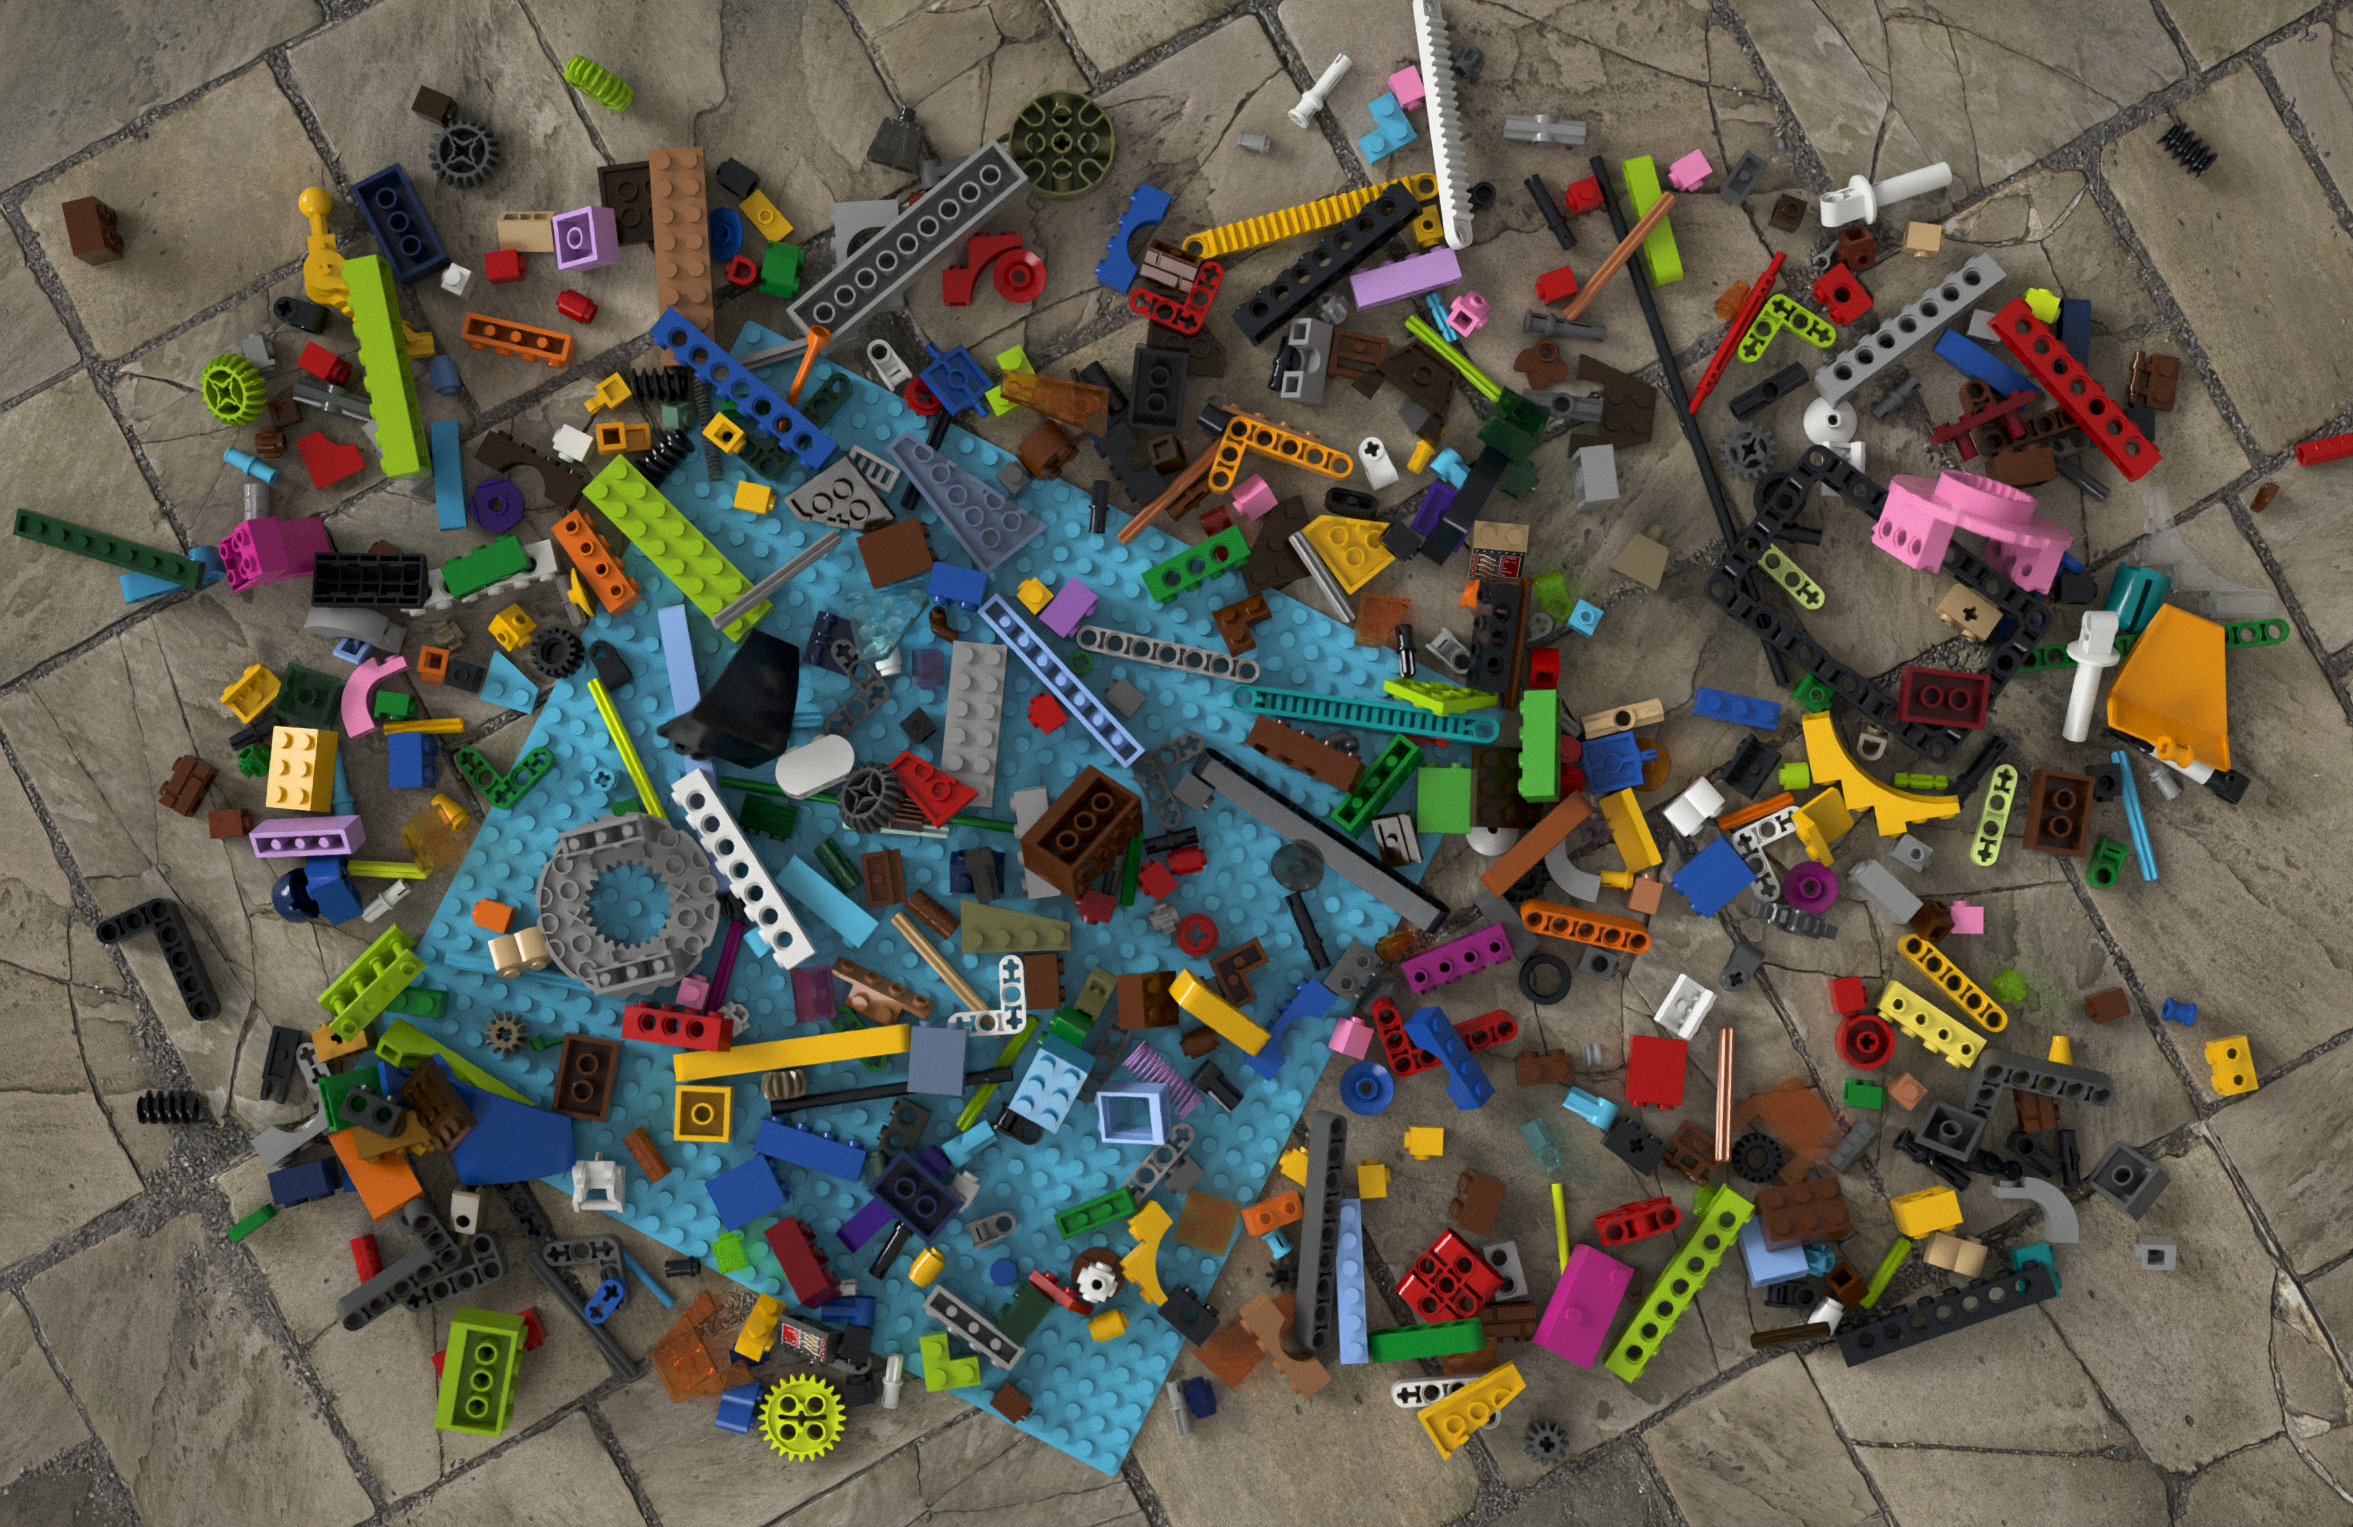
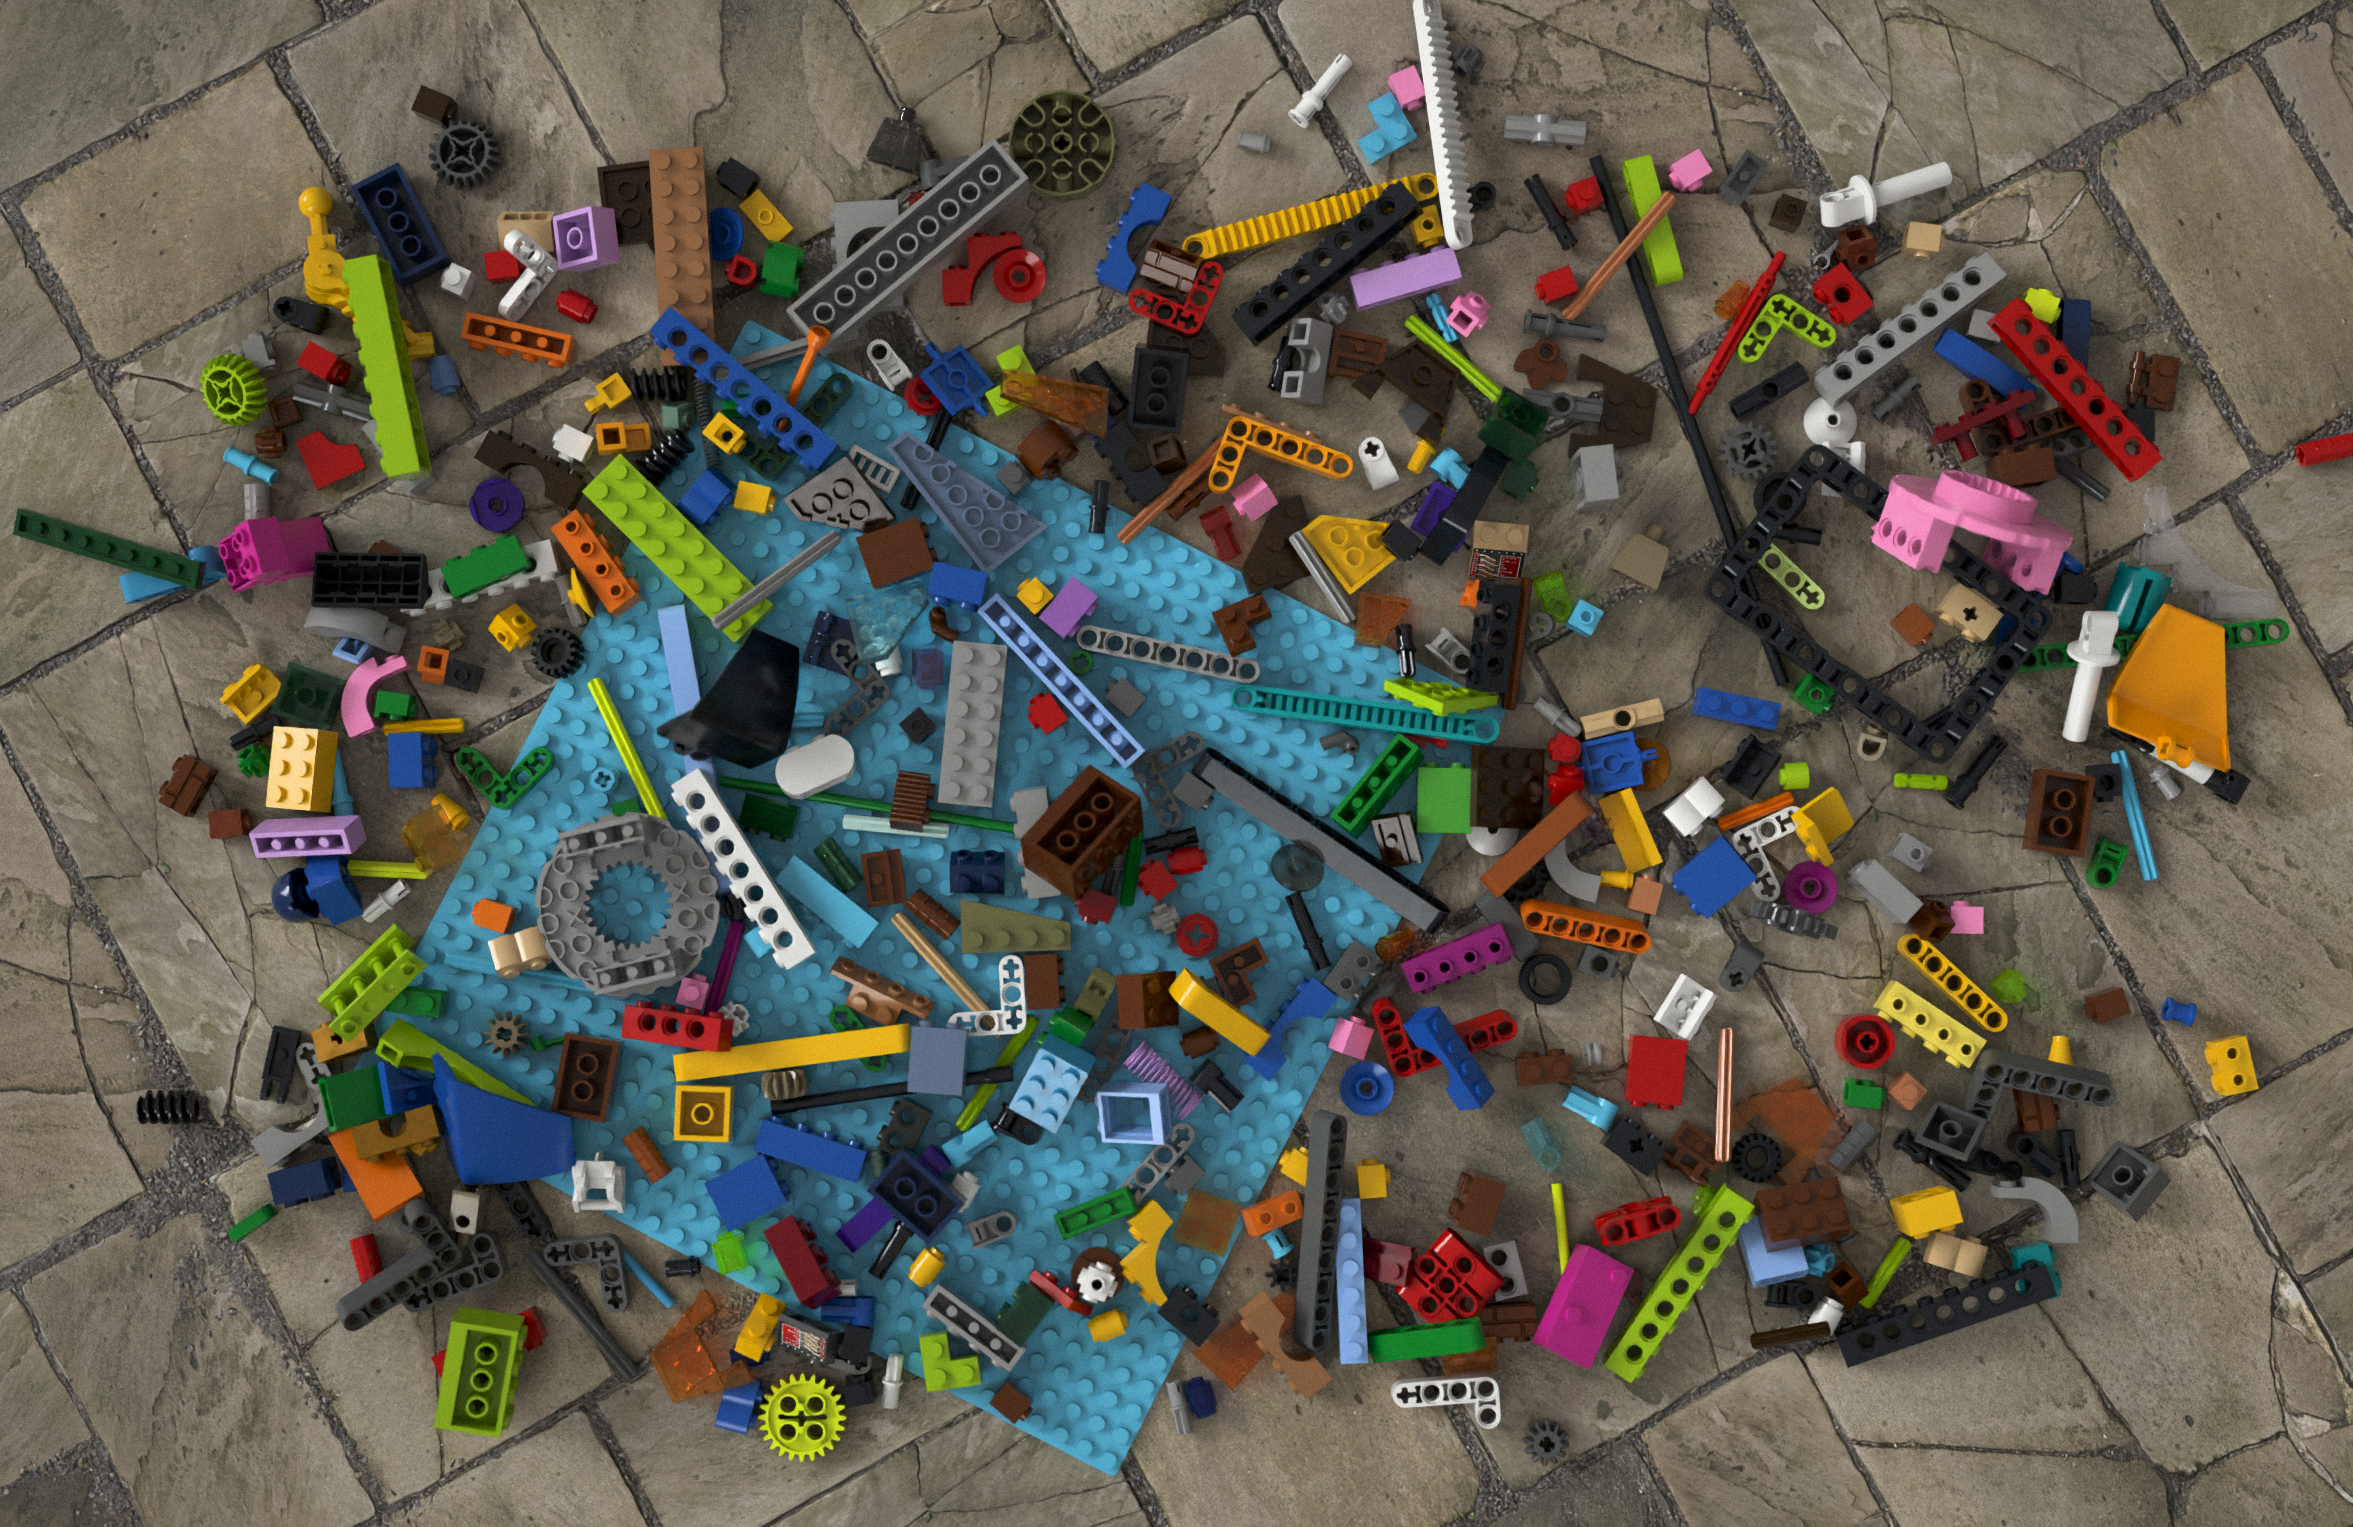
(93, 230): reddish brown brick -> none
(172, 950): black beam -> none
(370, 1117): pearl dark grey brick -> none
(438, 1106): dark brown plate -> none
(449, 475): dark azure slope -> none
(509, 686): medium azure wing -> none
(539, 264): none -> white beam
(598, 83): lime gear -> none
(601, 1296): blue beam -> none
(611, 670): black piece -> none
(707, 497): none -> blue brick
(813, 993): clear pink brick -> none
(870, 798): dark grey gear -> none
(931, 789): red wing -> none
(982, 868): clear smoke piece -> none
(1003, 1272): blue tile -> none
(1157, 577): green brick -> none
(1213, 420): black piece -> none
(1306, 755): reddish brown wedge -> none
(1351, 503): black plate -> none
(1387, 1261): none -> dark red plate
(1424, 1141): yellow brick -> none
(1463, 1411): yellow wing -> none
(1540, 746): bright green brick -> none
(1543, 667): red brick -> none
(1847, 995): red brick -> none
(1892, 806): yellow arch -> none
(1913, 625): none -> dark orange brick
(1943, 697): dark red brick -> none
(1989, 814): yellowish green beam -> none
(2163, 1255): light grey brick -> none
(2187, 149): black piece -> none
(2264, 497): reddish brown tile -> none

